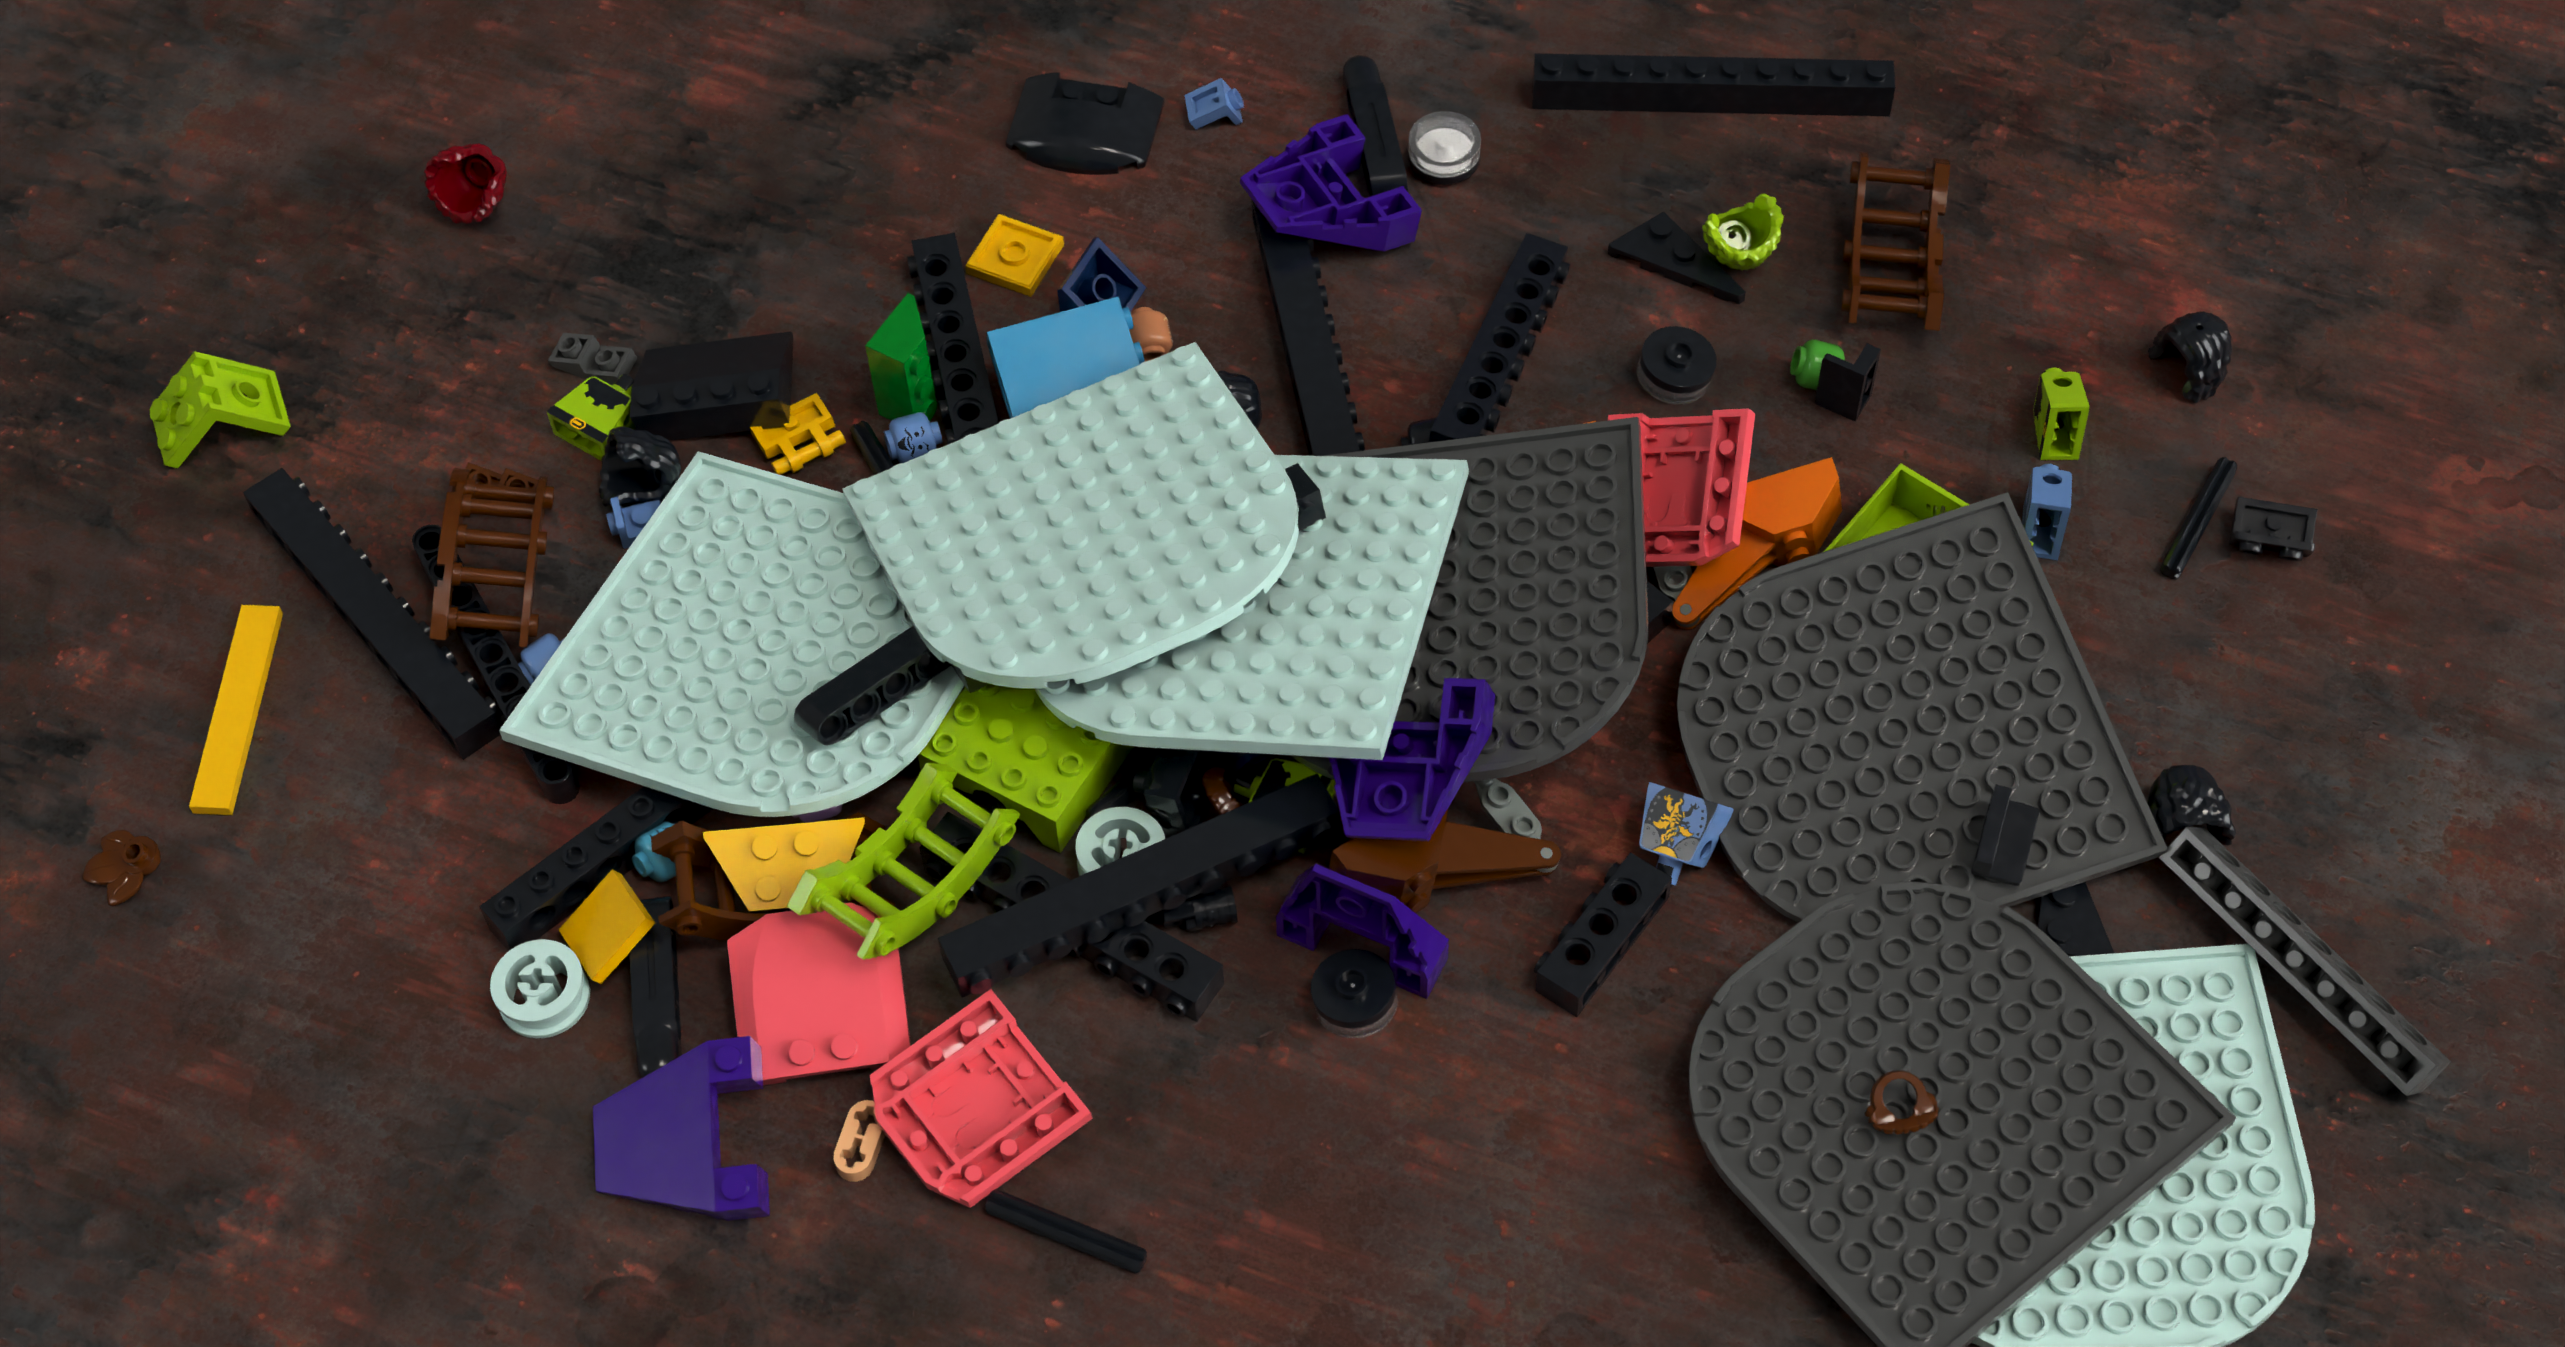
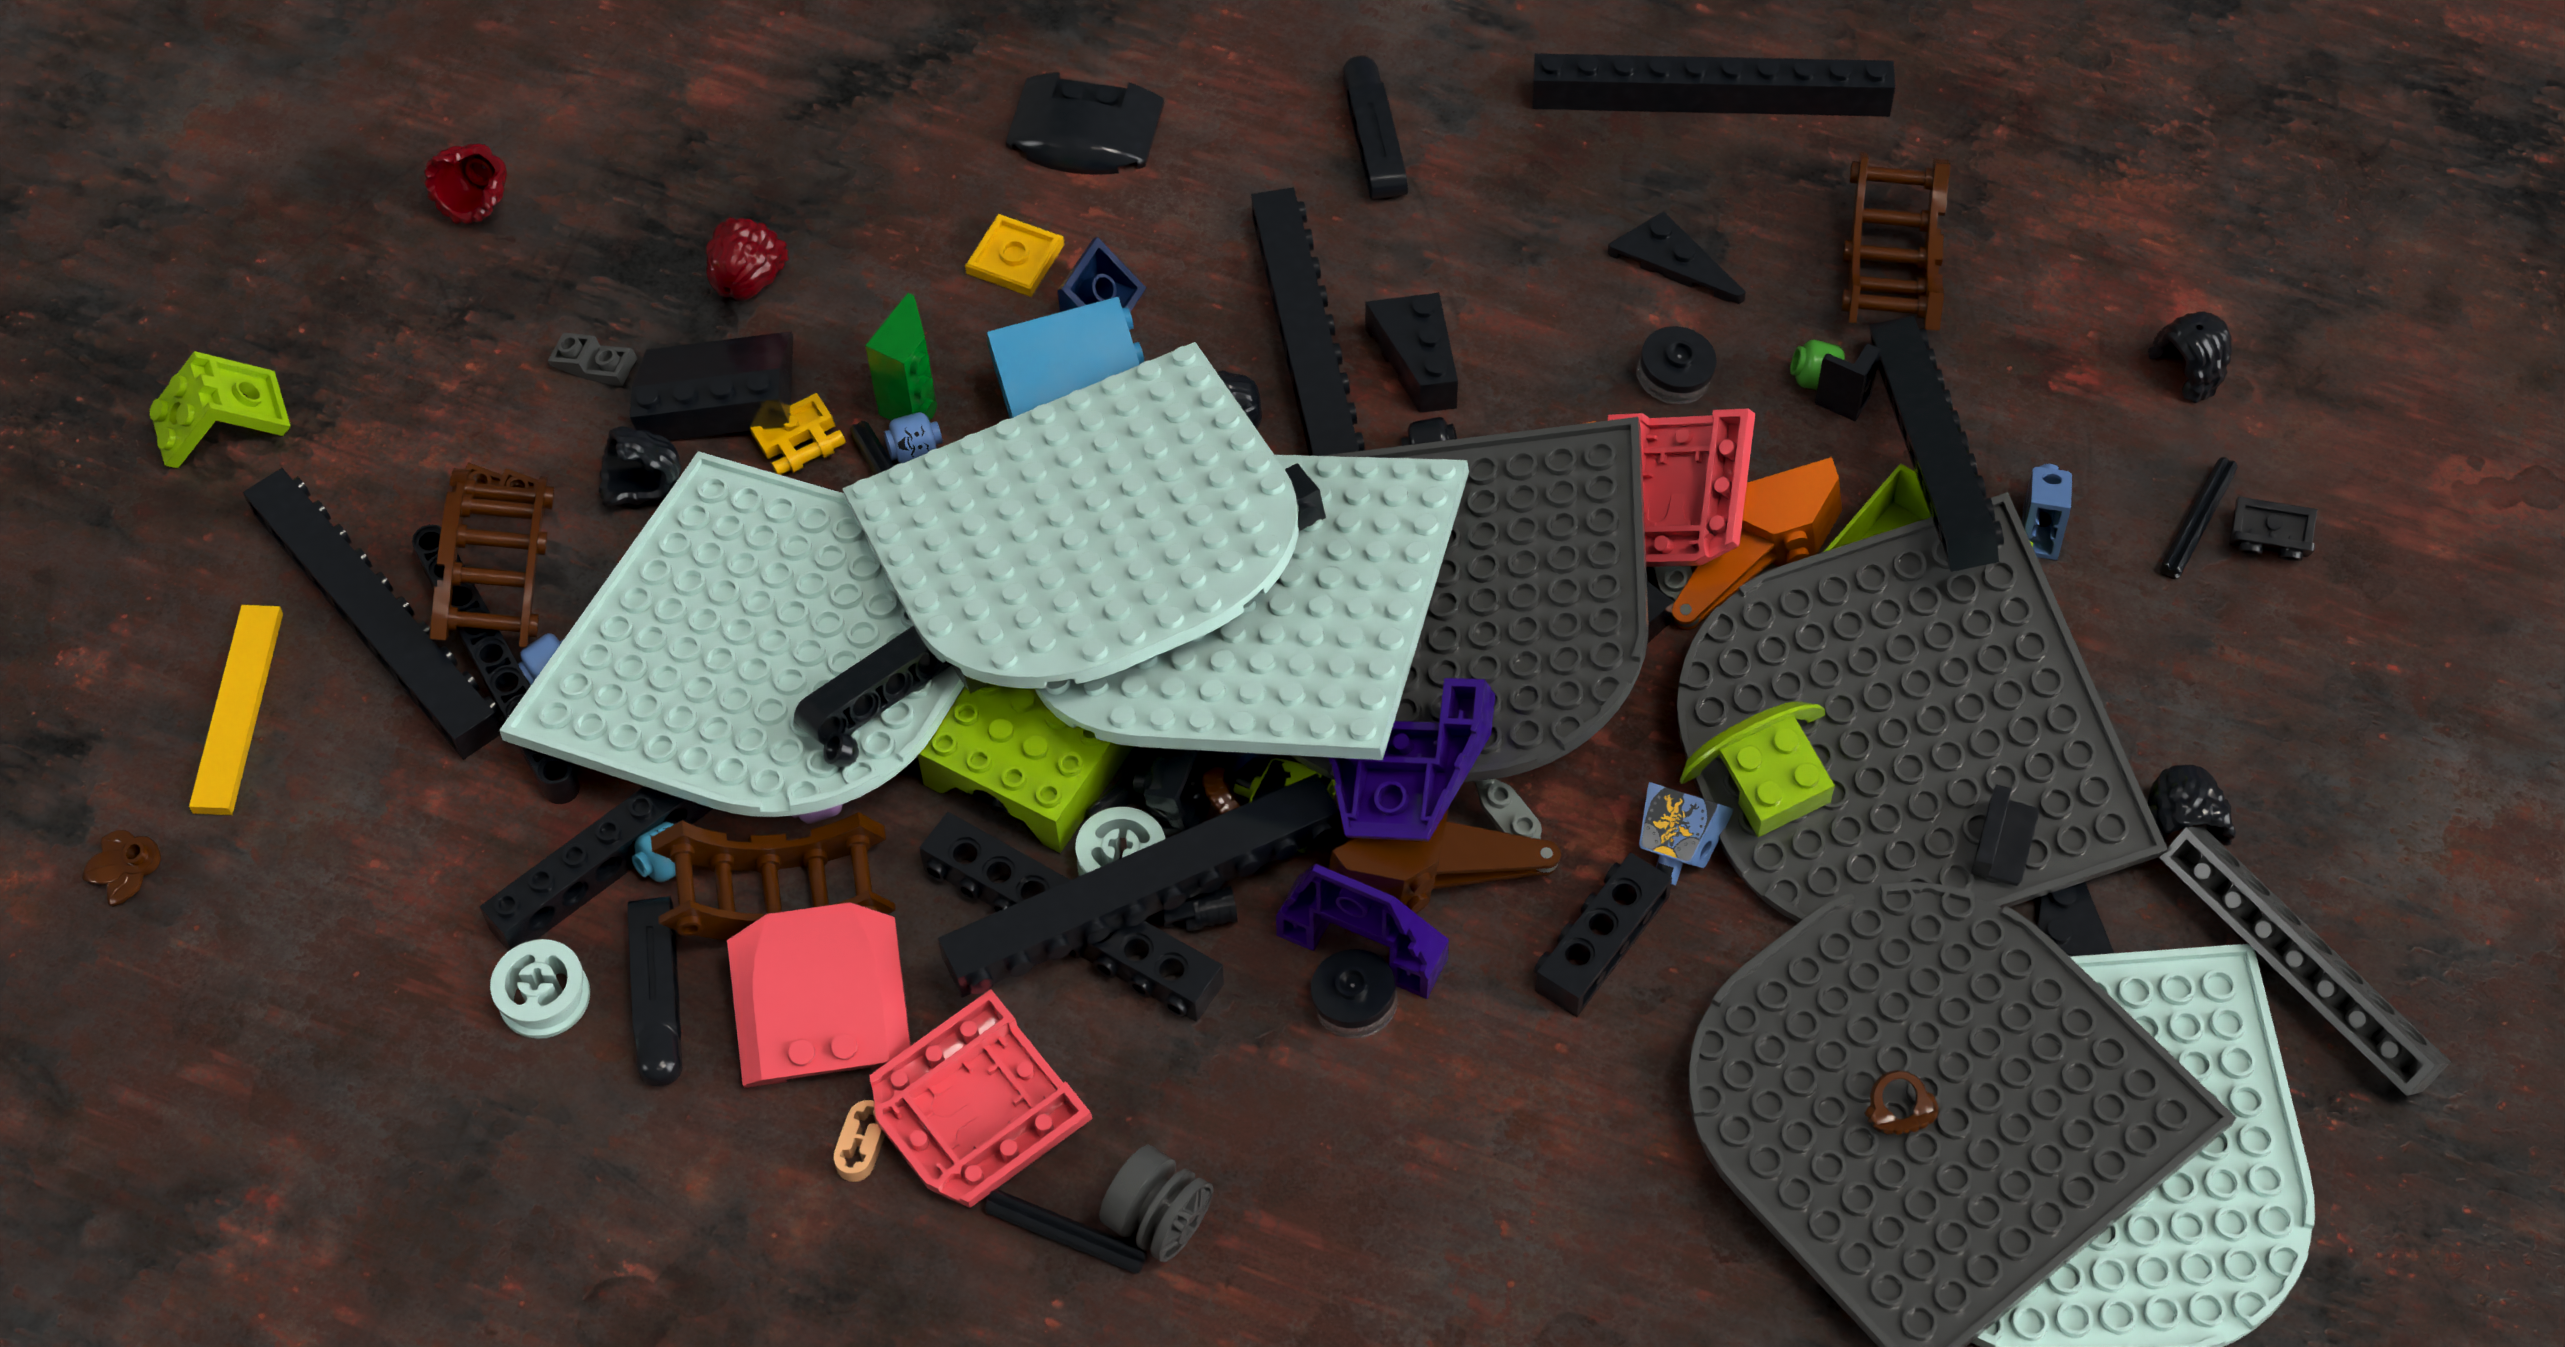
(591, 412): lime torso -> none
(606, 926): yellow tile -> none
(630, 520): medium blue bracket -> none
(663, 1135): dark purple wedge -> none
(743, 258): none -> dark red hair
(771, 860): yellow wing -> none
(830, 885): lime fence -> none
(840, 749): none -> black hinge
(954, 336): black brick -> none
(1152, 332): nougat head -> none
(1155, 1203): none -> dark grey wheel
(1213, 103): medium blue bracket -> none
(1312, 198): dark purple wedge -> none
(1417, 346): none -> black wedge
(1444, 147): clear piece -> none
(1503, 341): black brick -> none
(1754, 230): lime hair -> none
(1771, 765): none -> lime piece
(1937, 445): none -> black brick
(2060, 397): lime torso -> none

